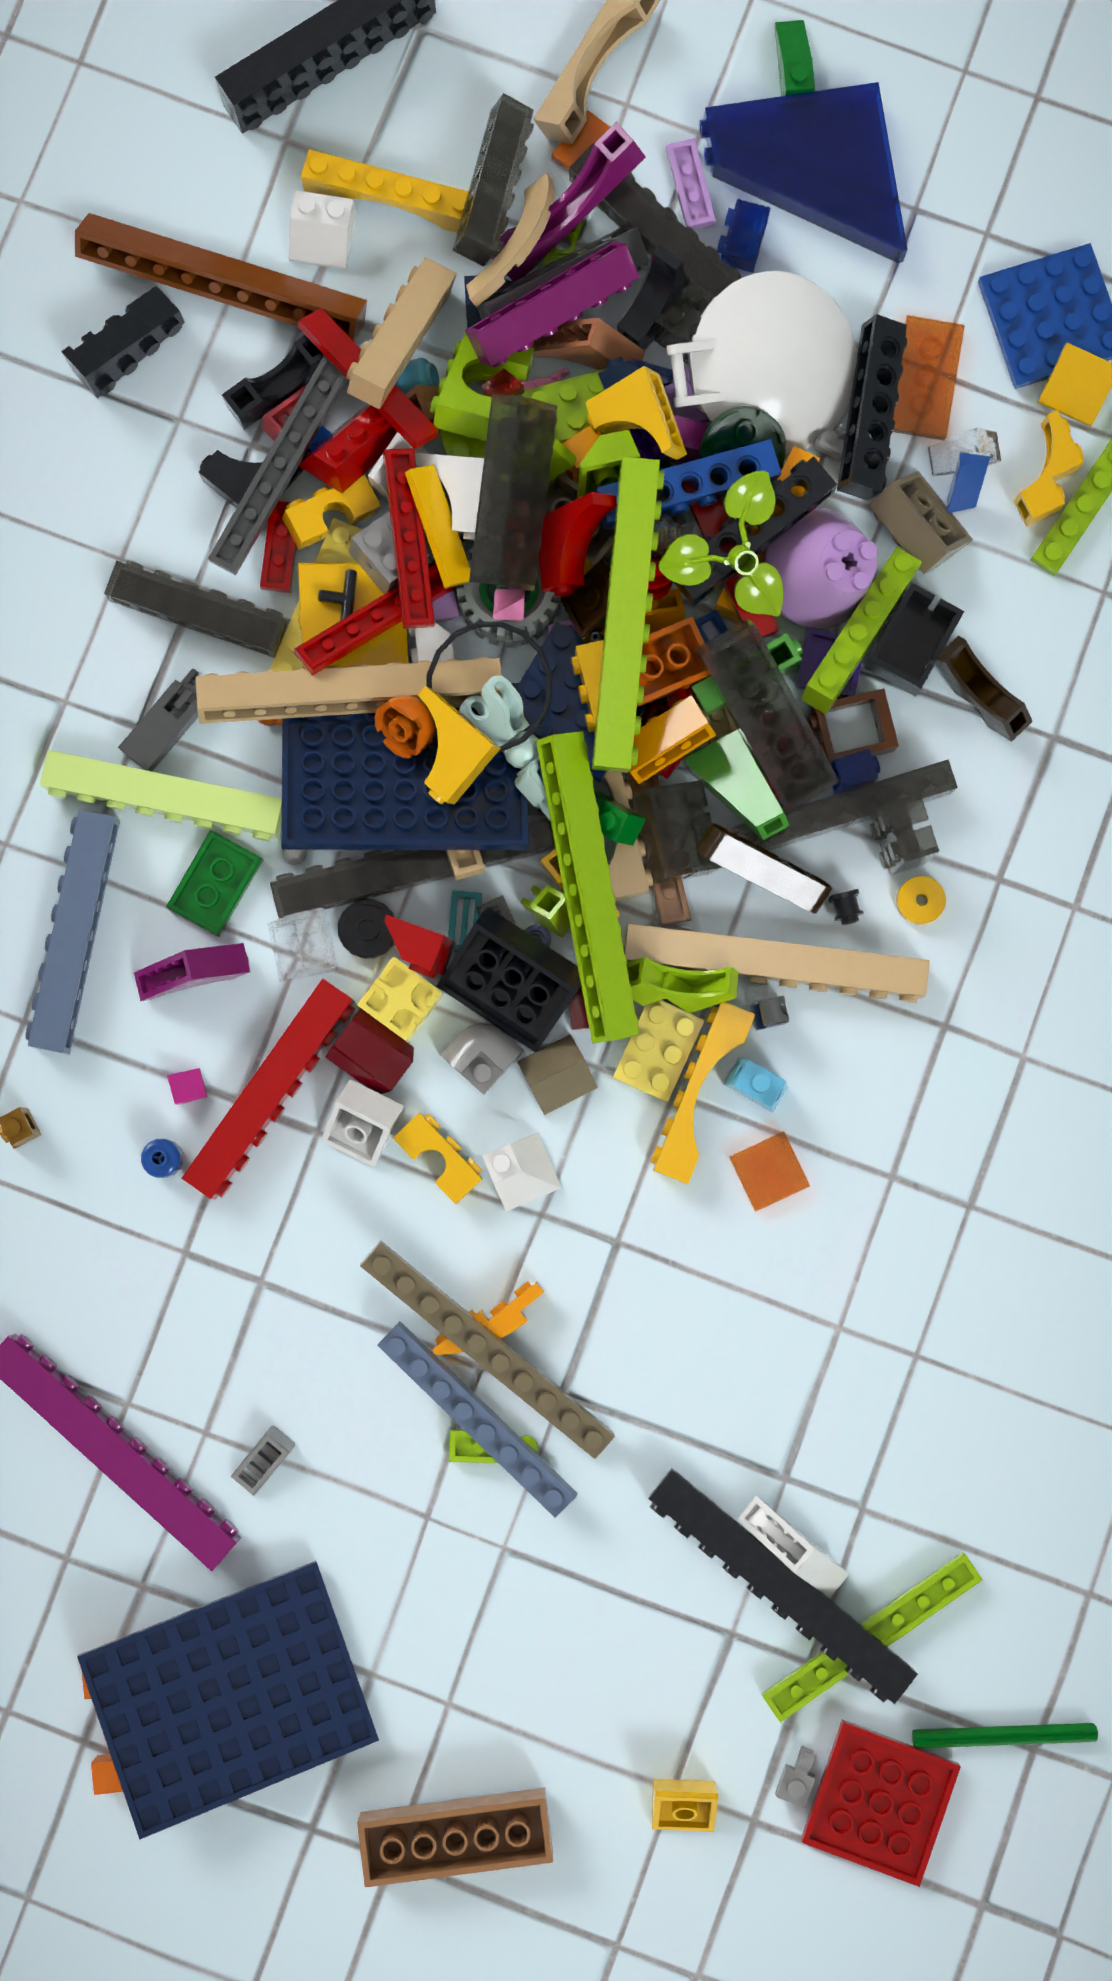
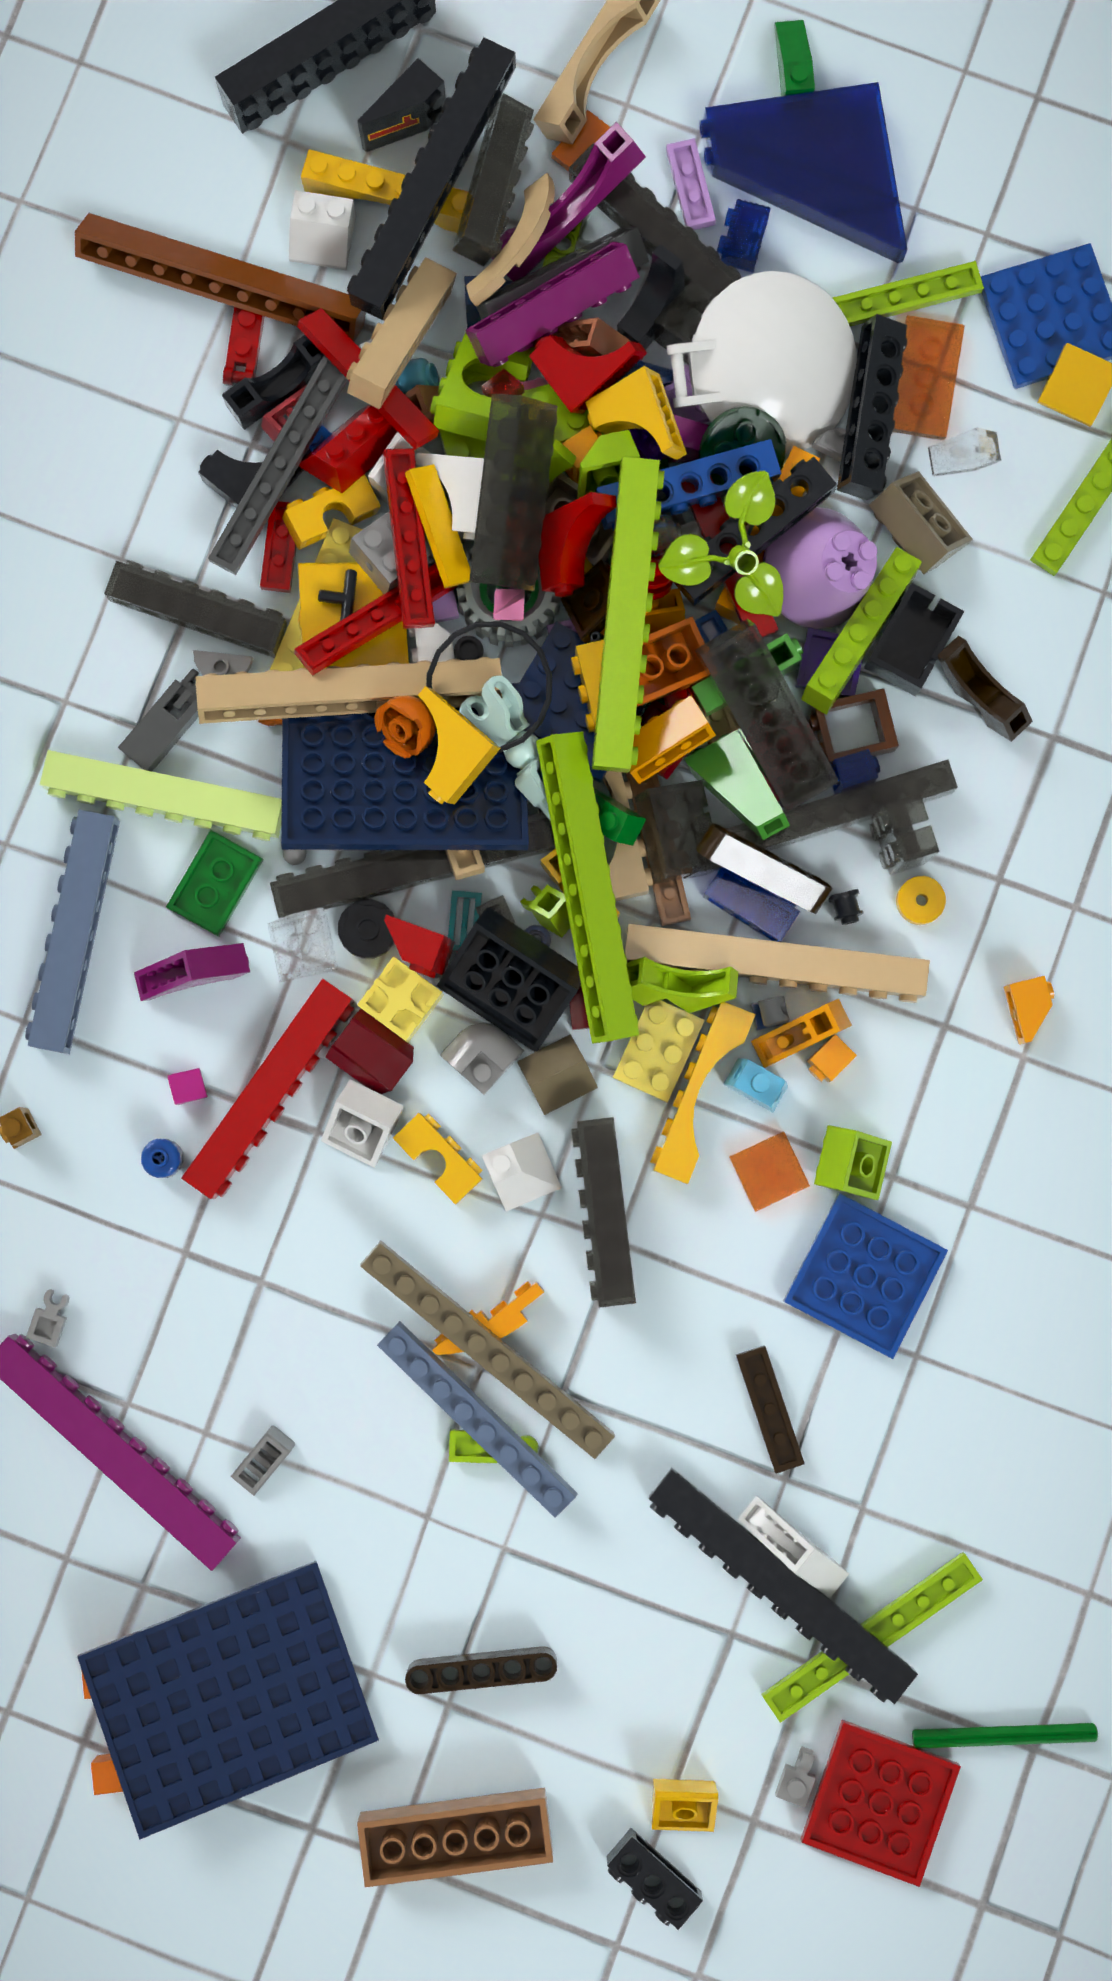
(48, 1324): none -> light grey plate
(124, 341): black wedge -> none
(221, 663): none -> light grey plate
(243, 346): none -> red plate
(404, 108): none -> black slope
(432, 178): none -> black brick
(468, 648): none -> black plate
(469, 1680): none -> dark brown beam
(581, 377): none -> red arch
(605, 1212): none -> clear smoke brick
(649, 1863): none -> black brick
(752, 904): none -> clear blue brick
(770, 1409): none -> dark brown plate
(801, 1033): none -> light orange slope
(830, 1059): none -> light orange brick
(852, 1162): none -> lime slope
(865, 1275): none -> blue plate
(911, 293): none -> lime plate
(967, 482): blue slope -> none
(1028, 1005): none -> light orange slope
(1062, 459): yellow arch -> none

